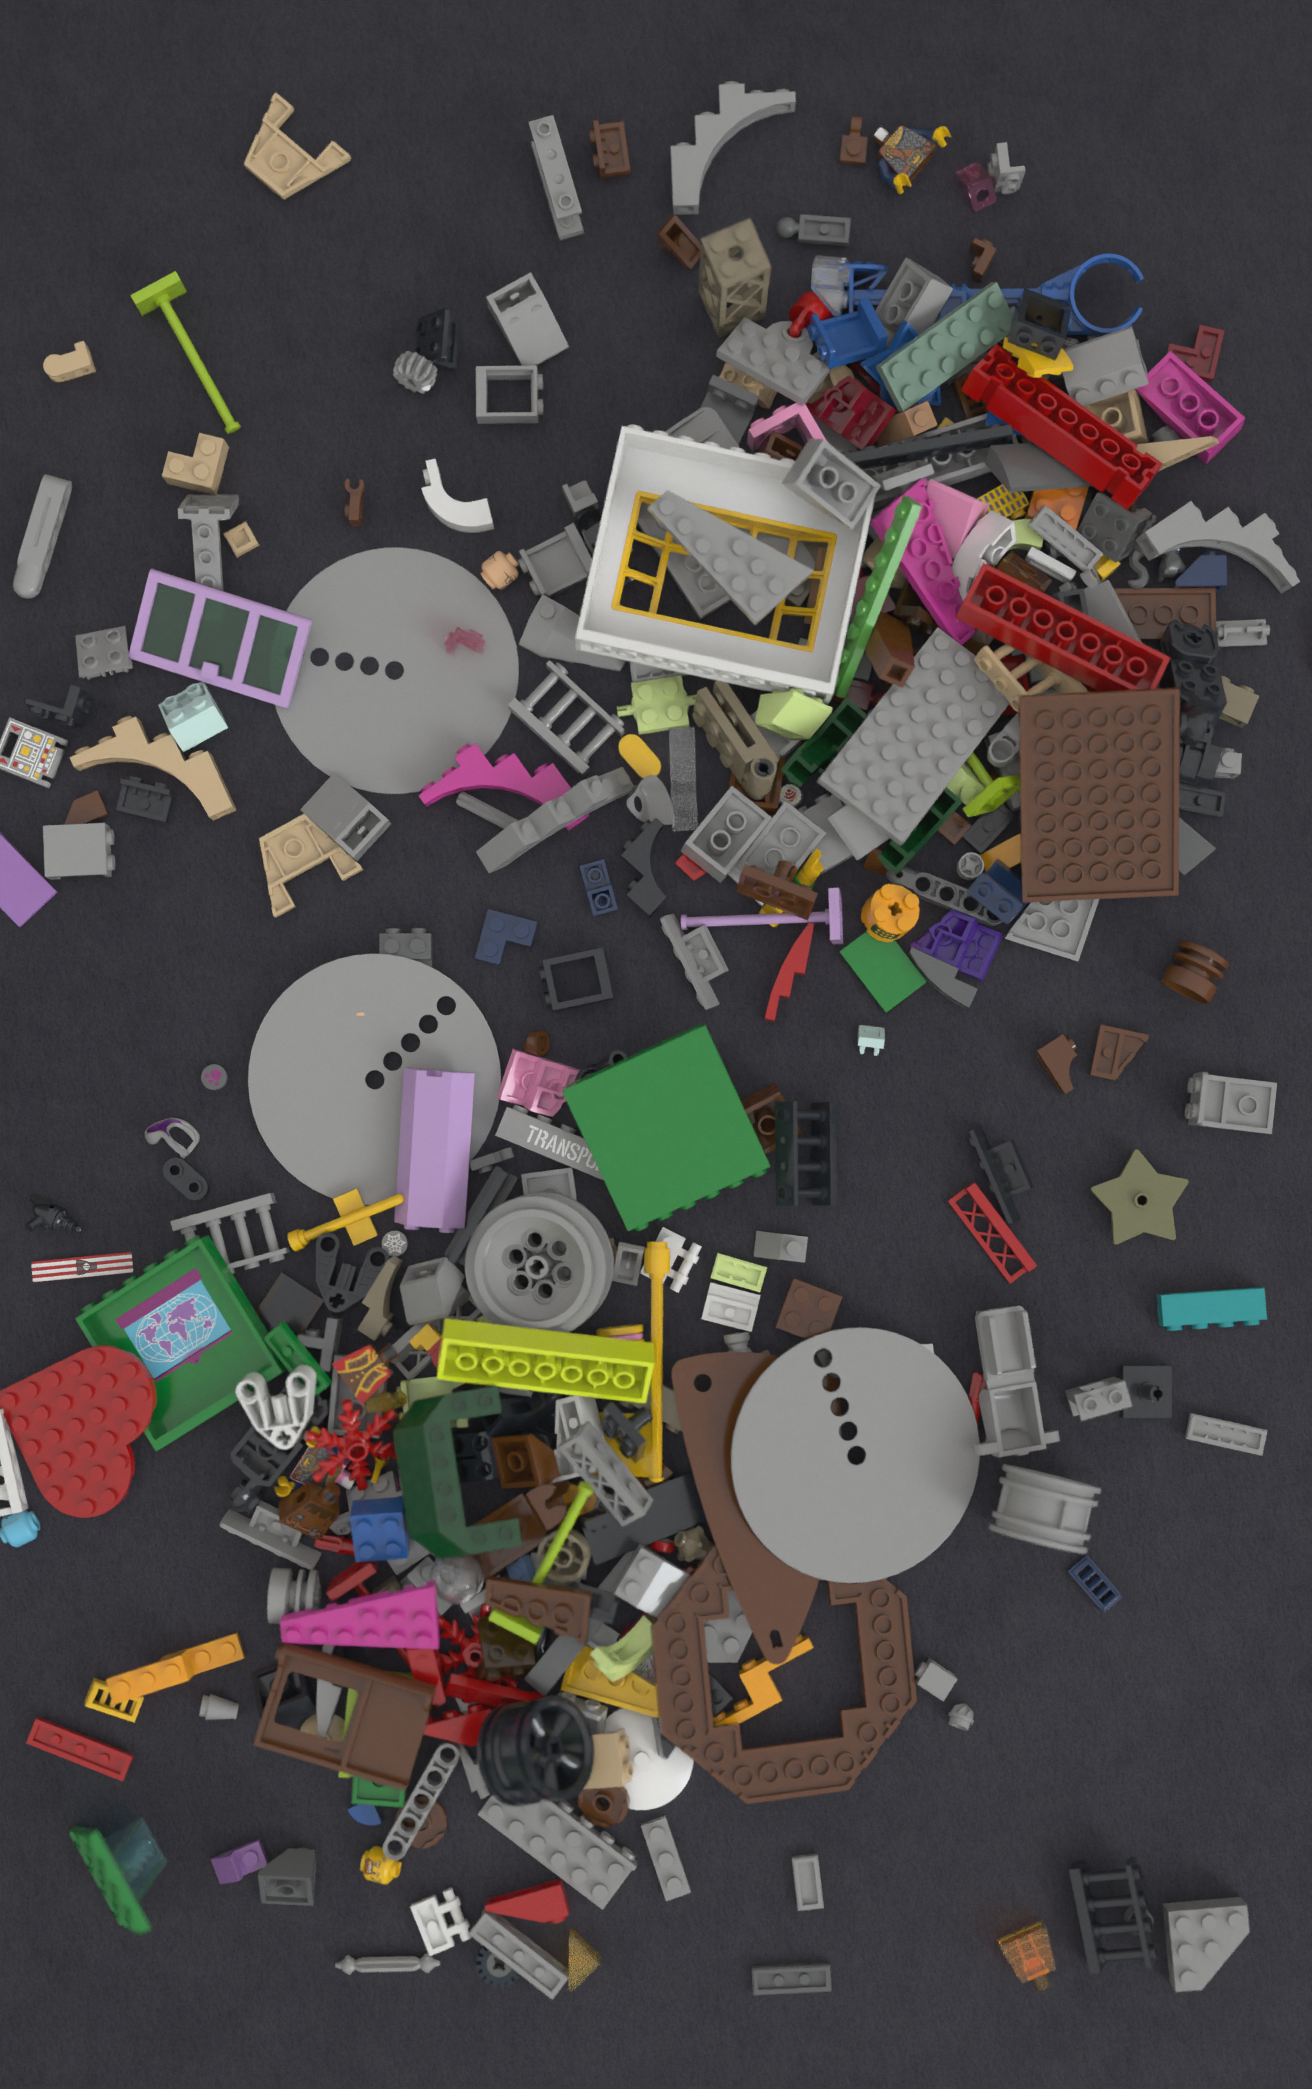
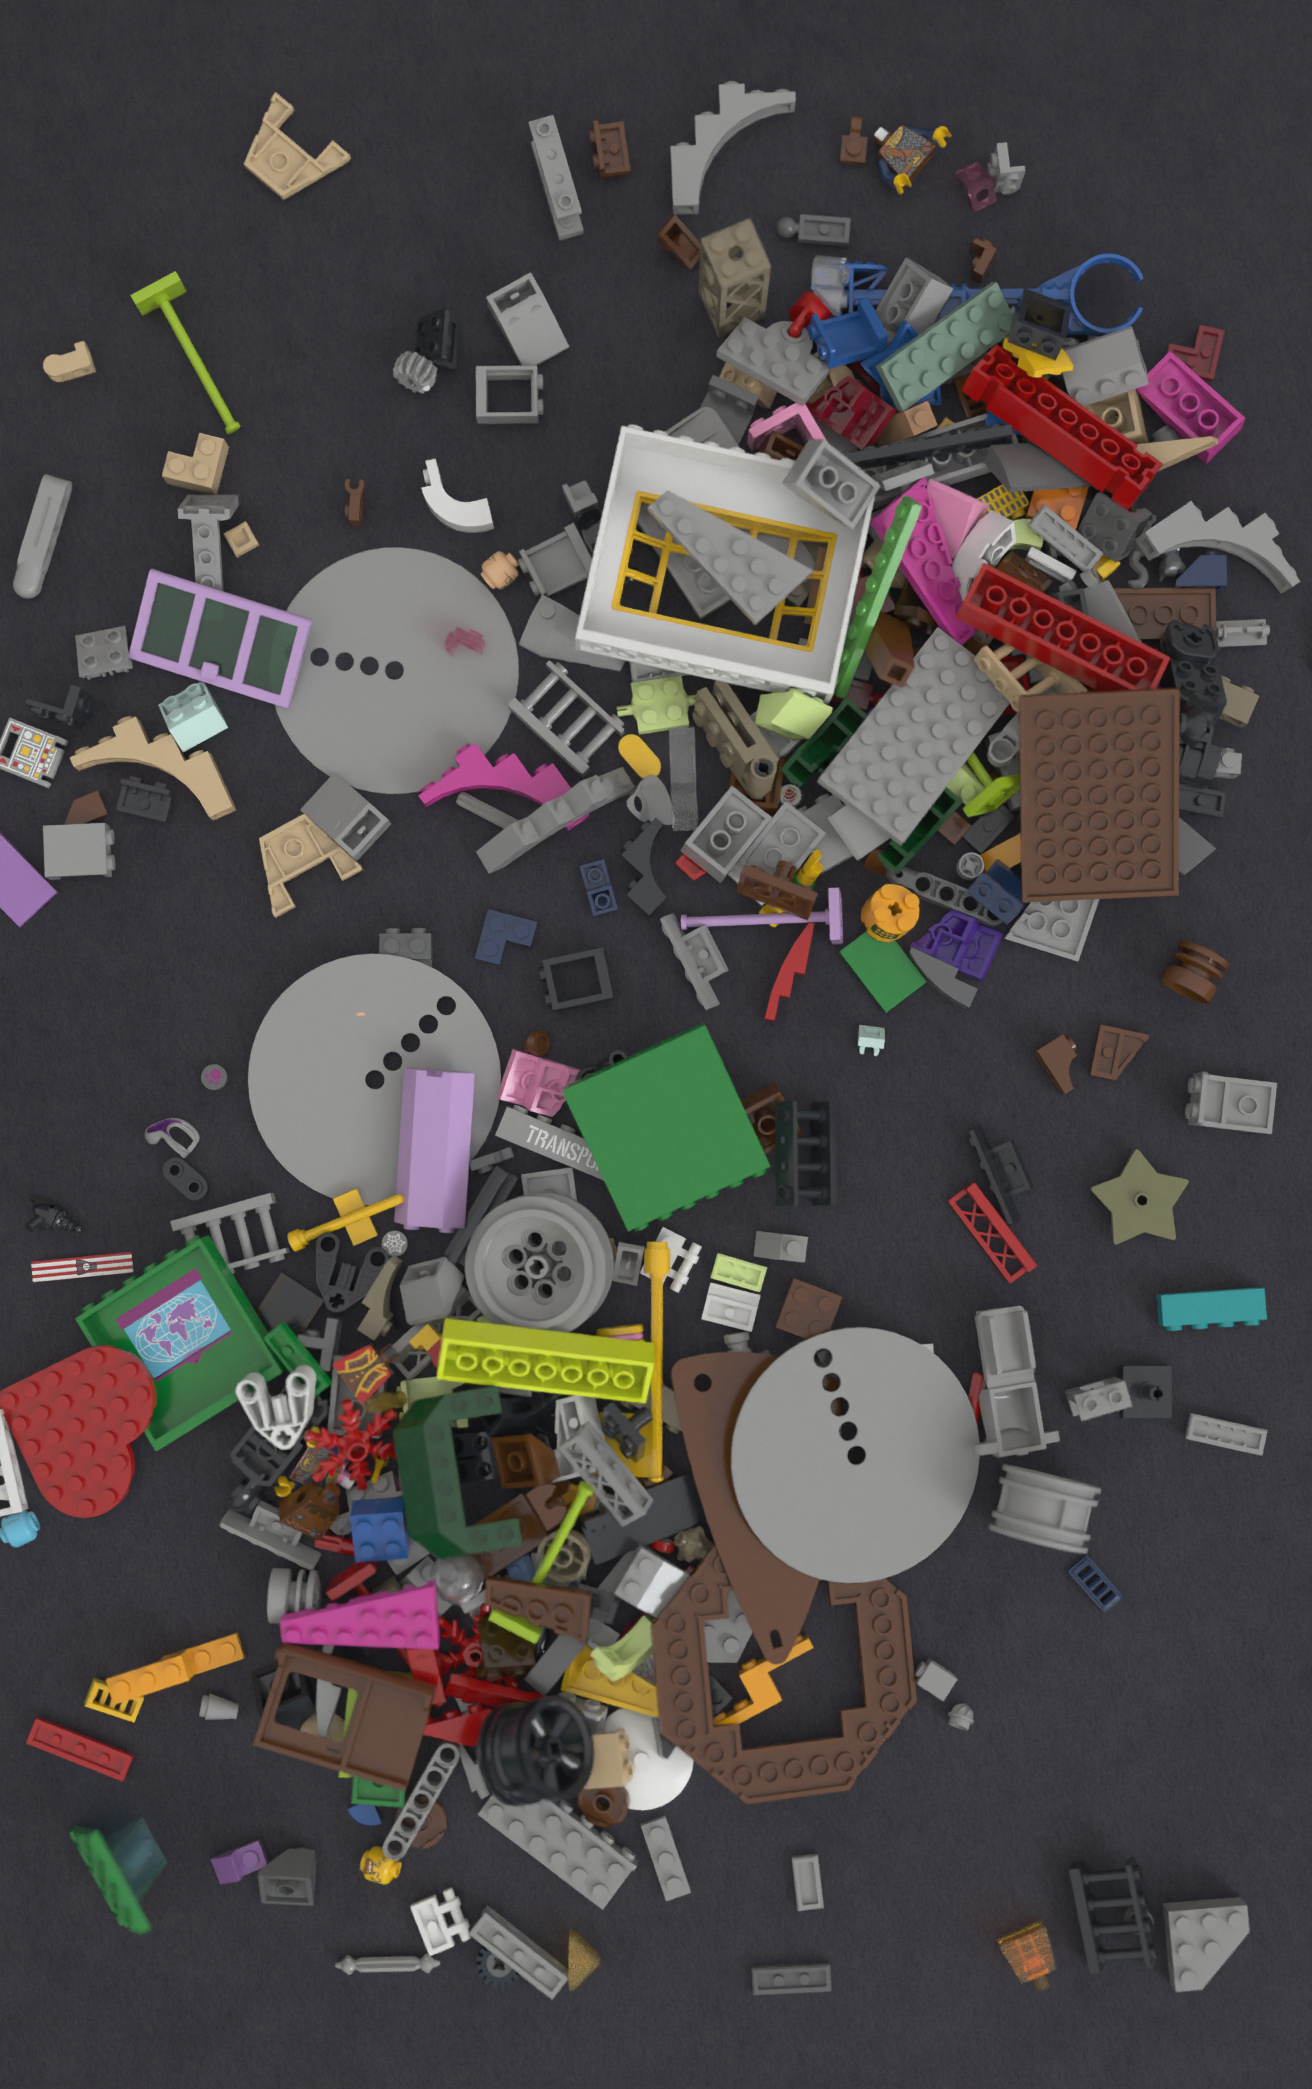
(535, 1903): red slope -> none

